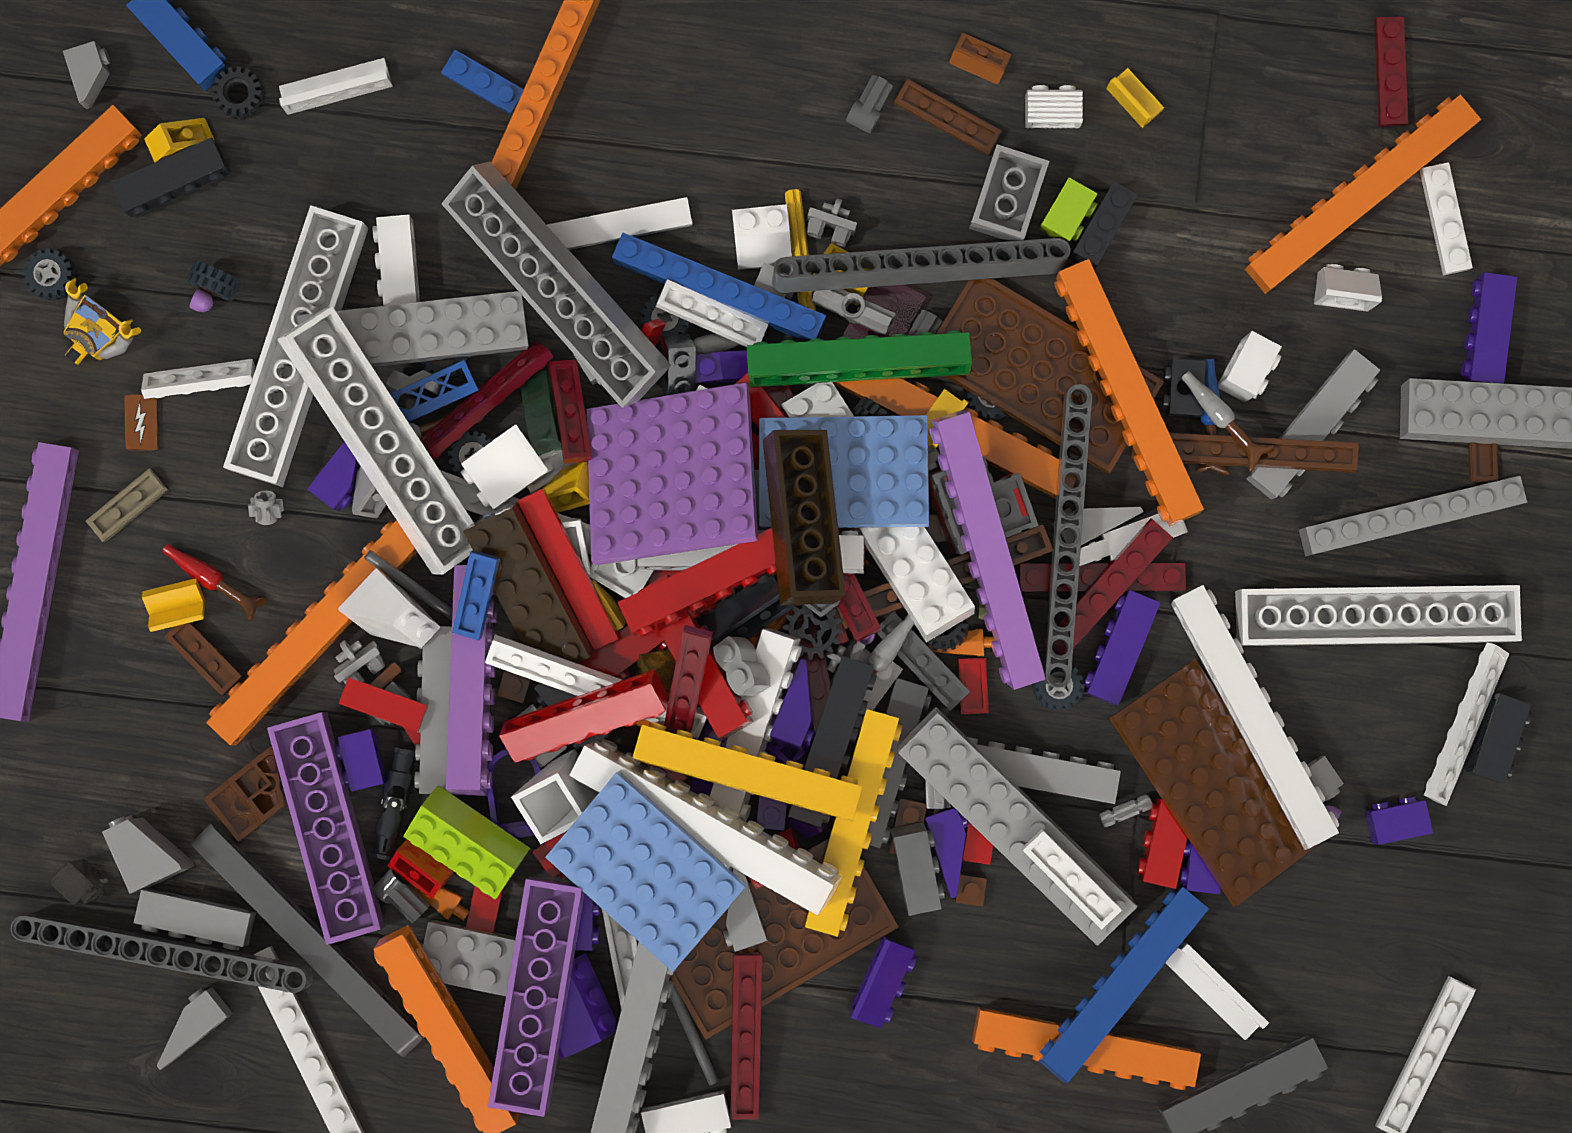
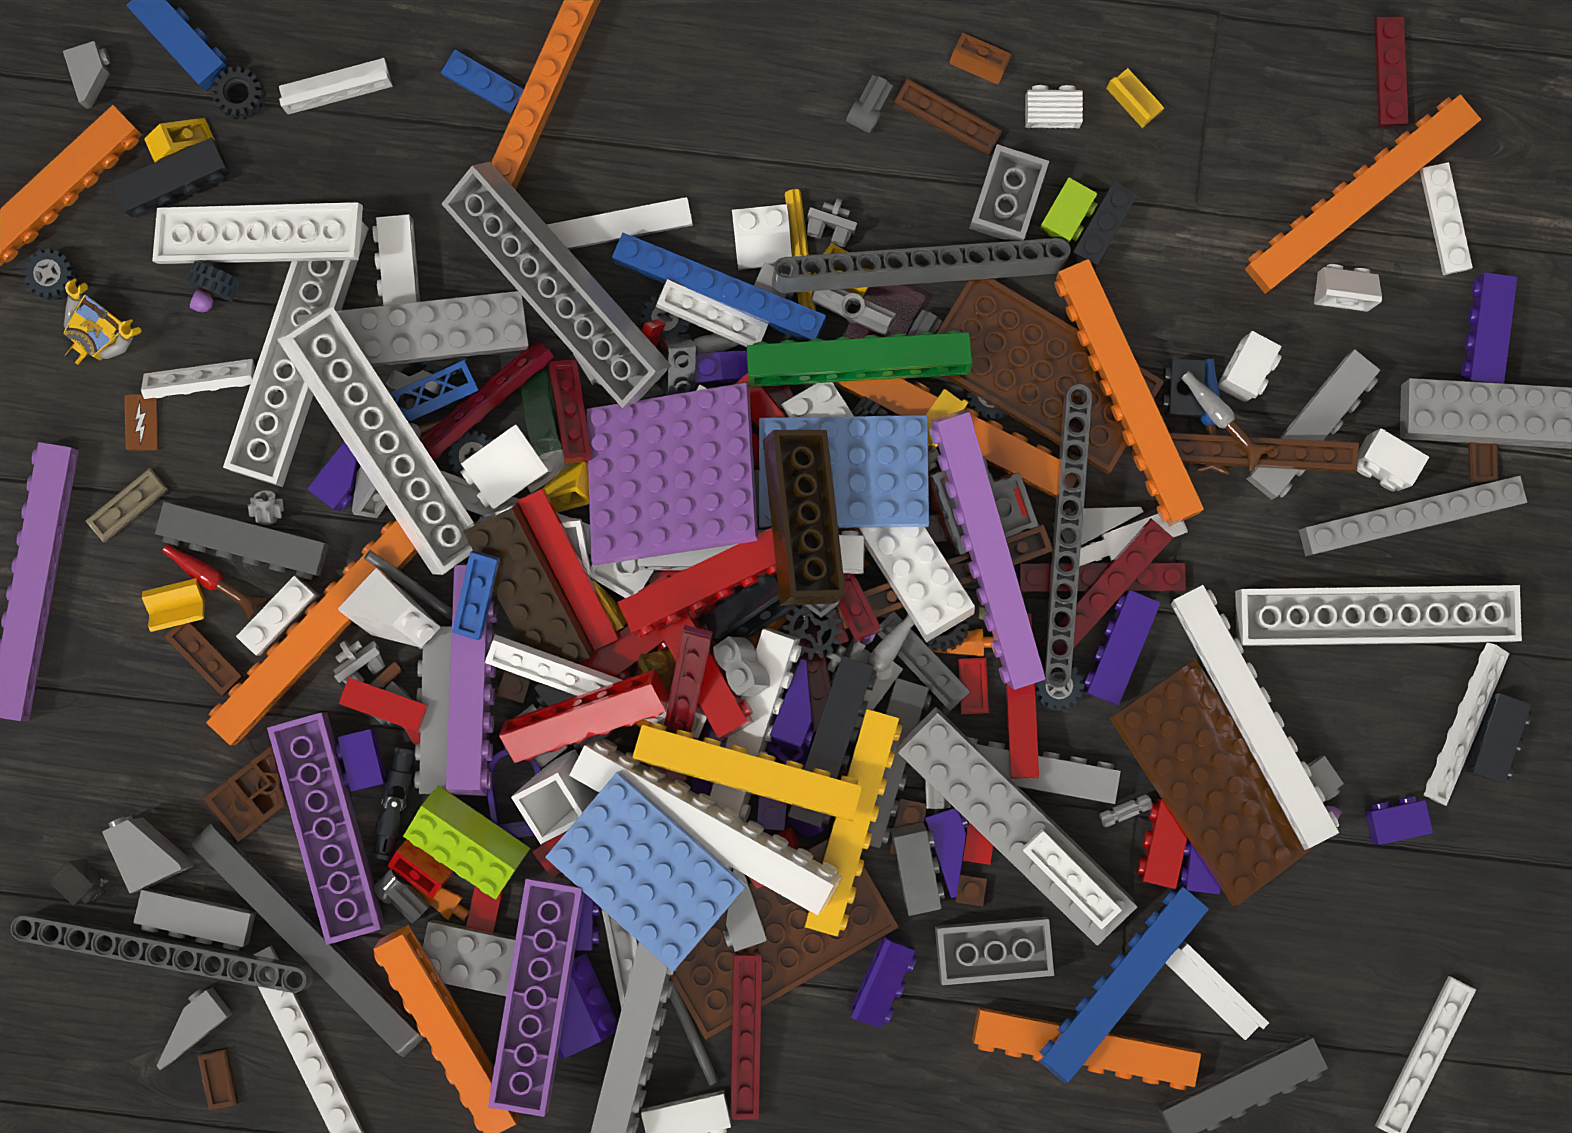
(218, 1079): none -> reddish brown tile
(241, 539): none -> dark grey brick
(258, 233): none -> white plate
(277, 616): none -> white brick
(994, 950): none -> light grey brick
(1022, 730): none -> red tile
(1390, 460): none -> white brick

